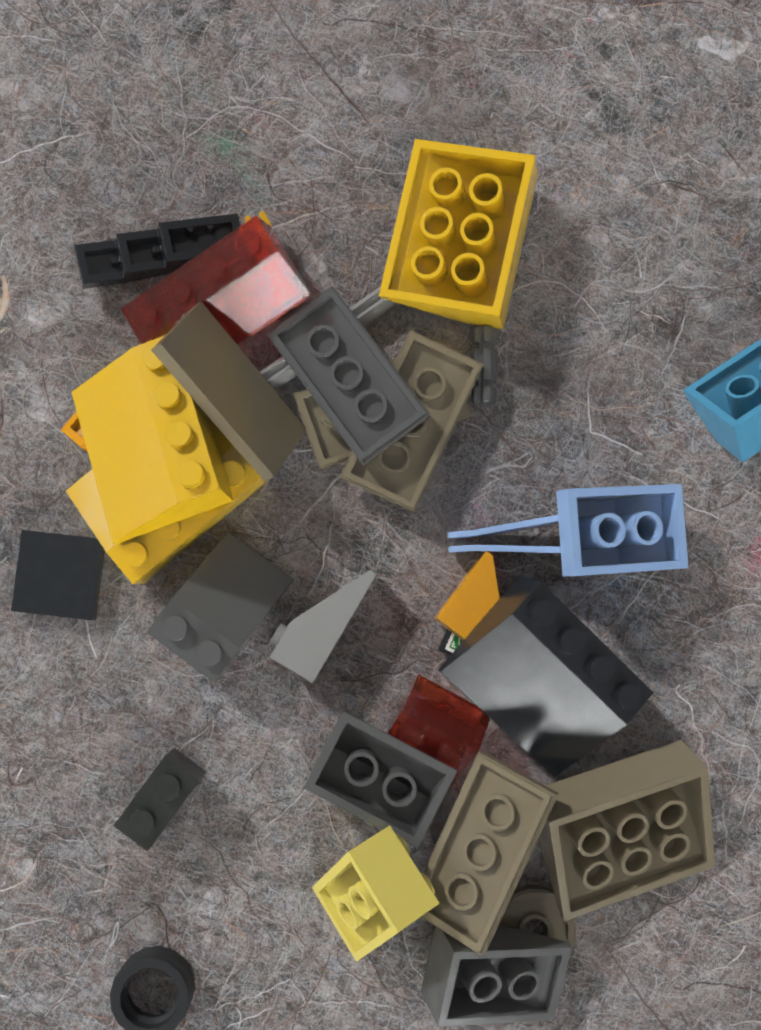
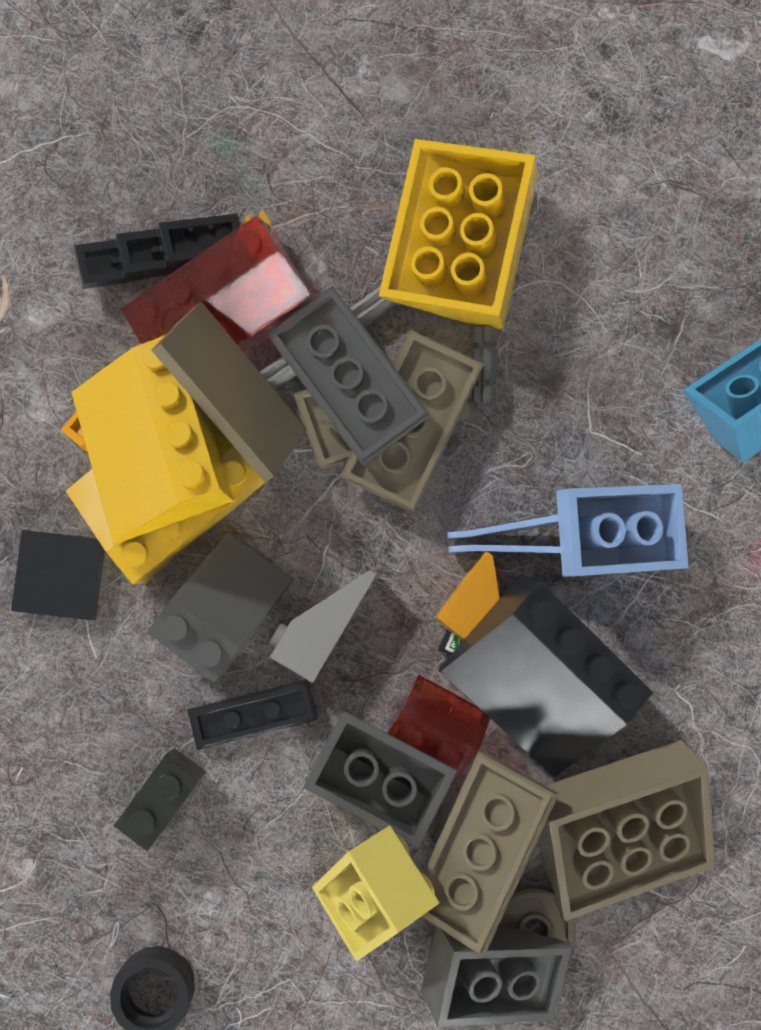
(252, 714): none -> black tile

